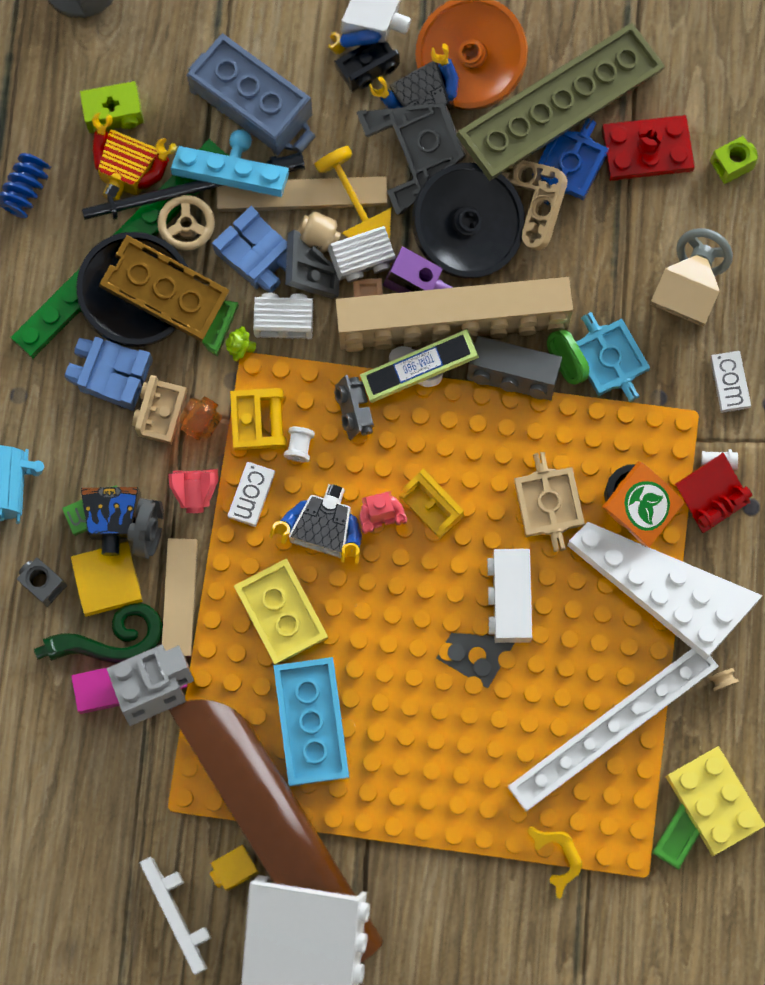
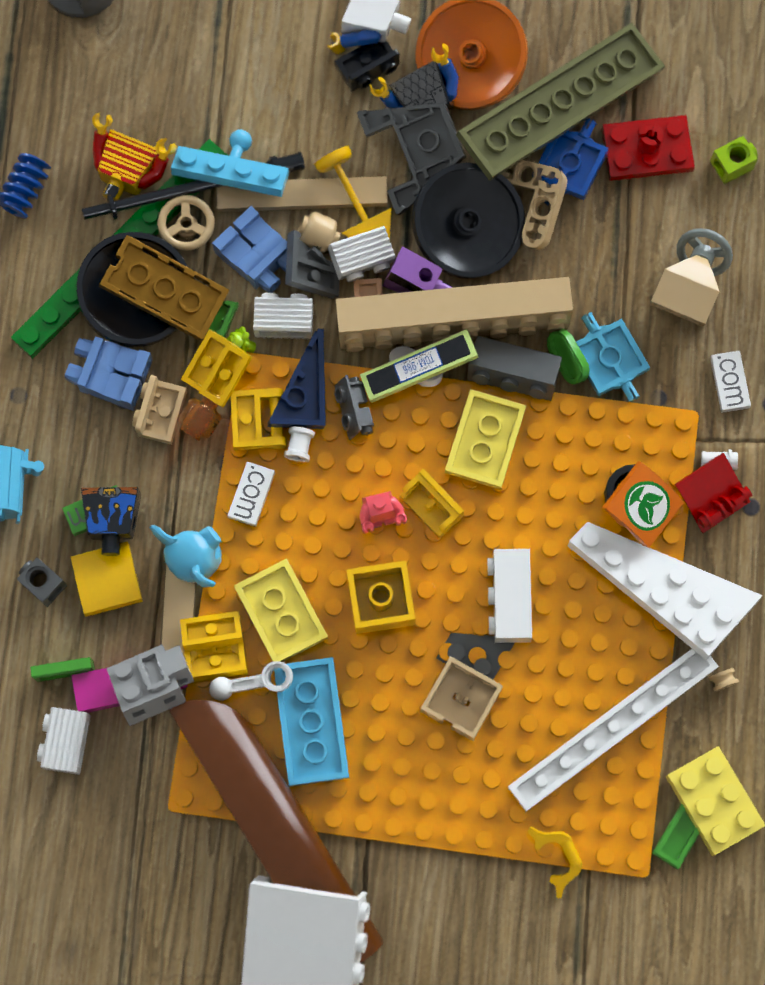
(61, 669): none -> bright green tile
(64, 740): none -> white brick
(68, 643): dark green plant -> none
(121, 97): lime brick -> none
(145, 530): dark grey plate -> none
(186, 940): white hinge -> none
(191, 554): none -> medium azure piece
(193, 488): coral brick -> none
(214, 646): none -> yellow slope
(216, 368): none -> yellow slope
(222, 688): none -> white piece
(233, 868): yellow brick -> none
(252, 95): sand blue container -> none
(304, 396): none -> dark blue wing
(322, 525): torso -> none
(381, 597): none -> yellow brick
(469, 686): none -> tan piece
(485, 439): none -> light yellow plate
(549, 502): tan plate -> none

